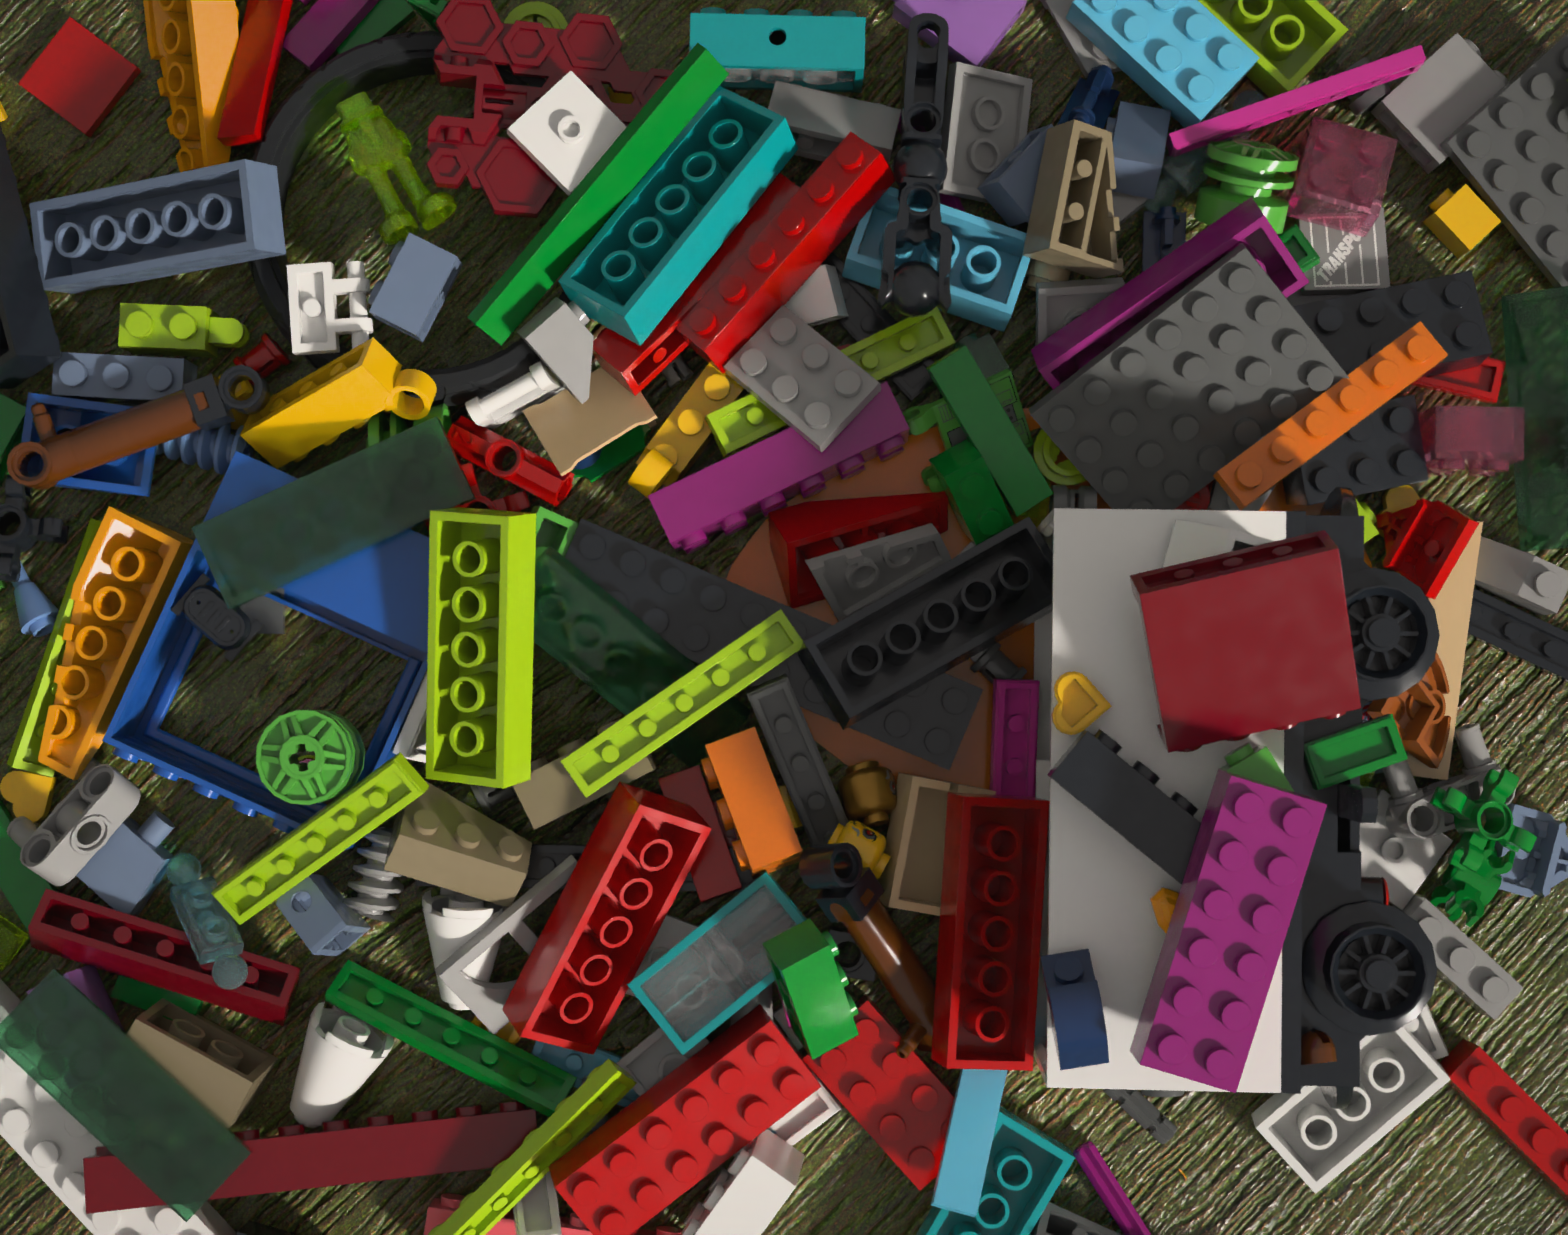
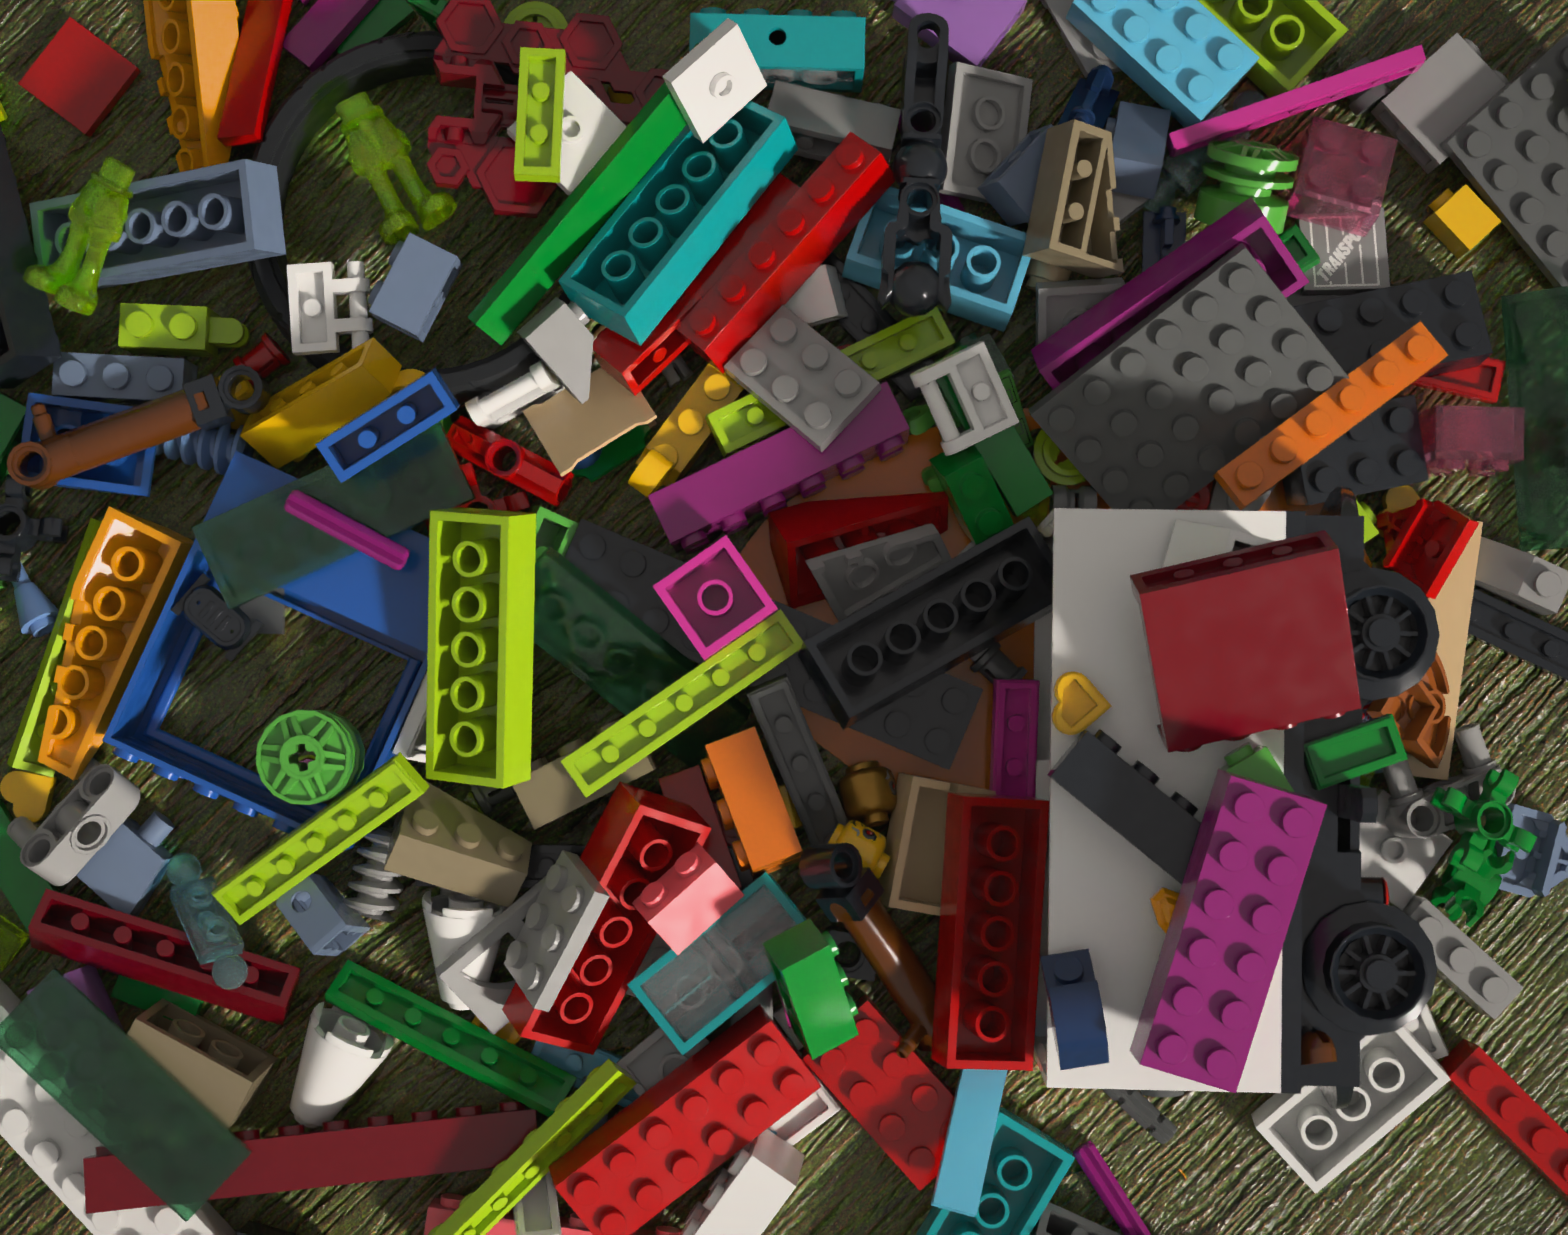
(95, 220): none -> clear neon green piece
(346, 530): none -> magenta axle
(388, 425): none -> blue brick
(540, 115): none -> lime plate
(555, 930): none -> light grey plate
(687, 898): none -> coral brick
(715, 80): none -> white plate
(715, 598): none -> dark pink brick
(977, 391): none -> white plate

